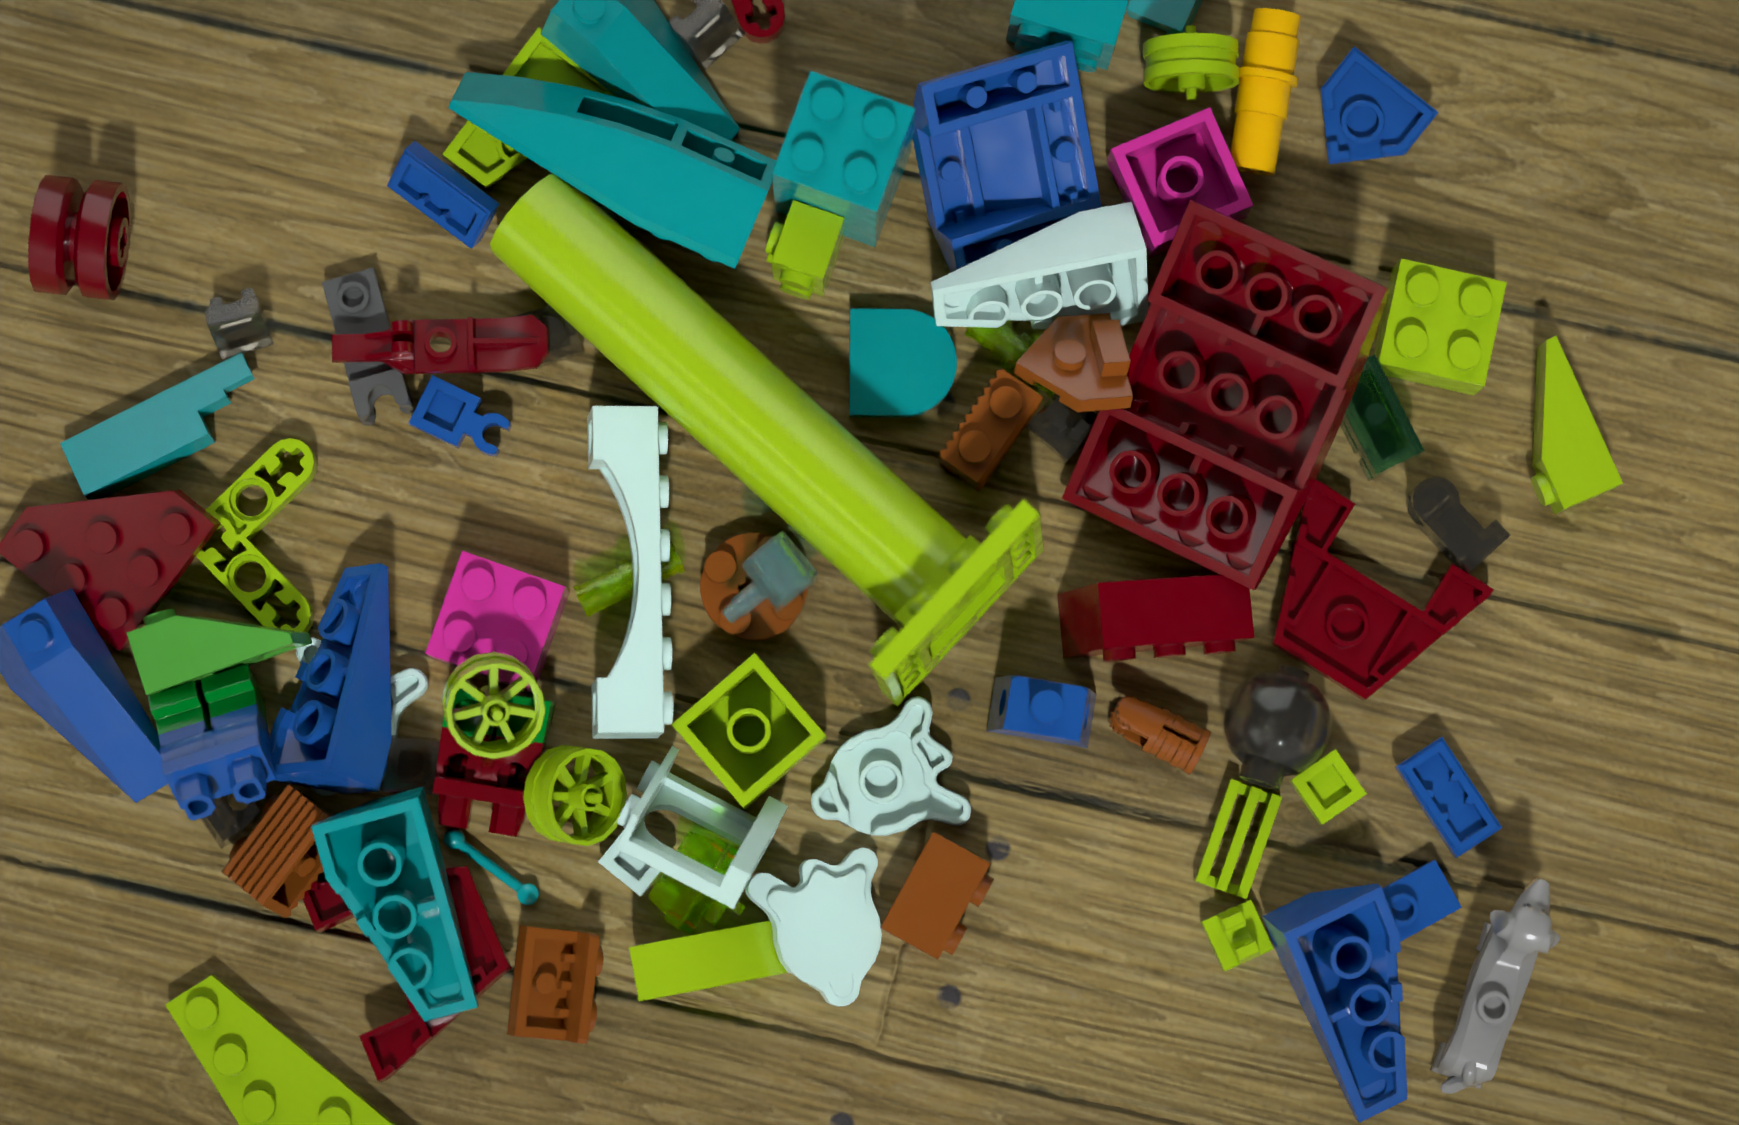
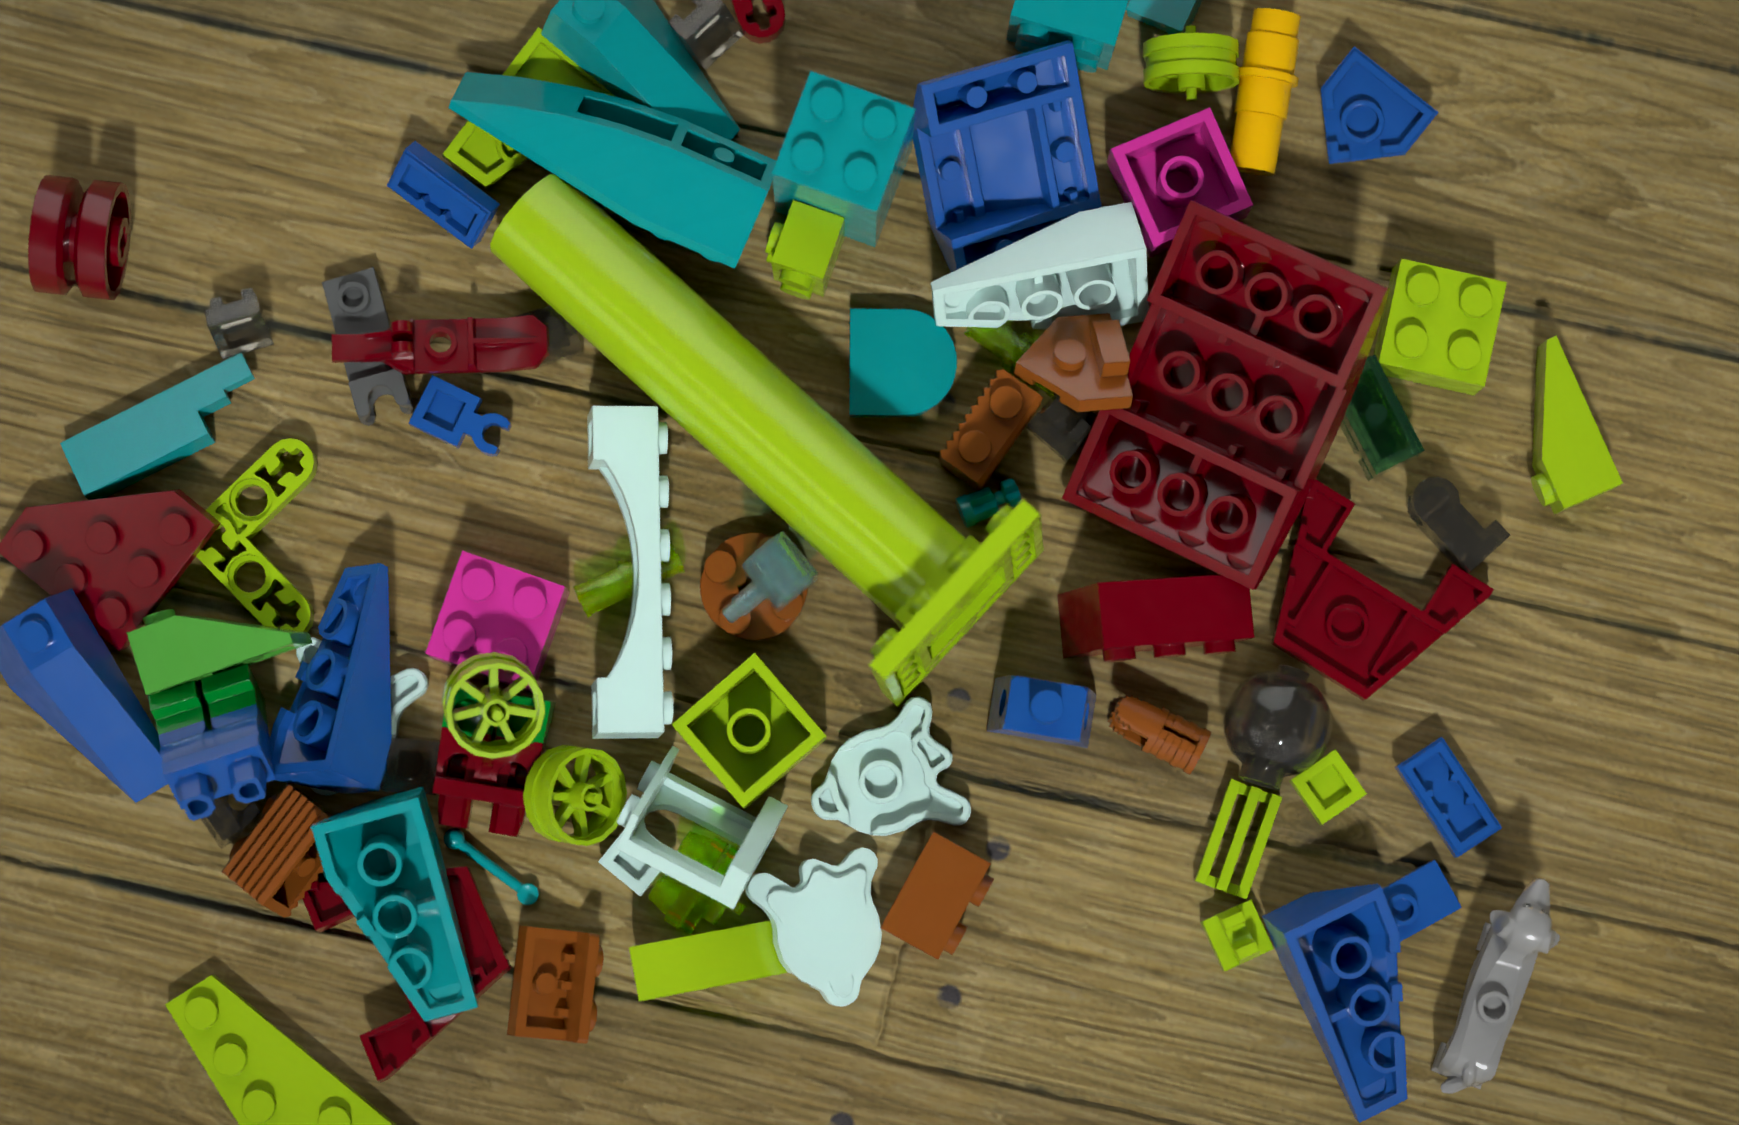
(985, 503): none -> teal piece

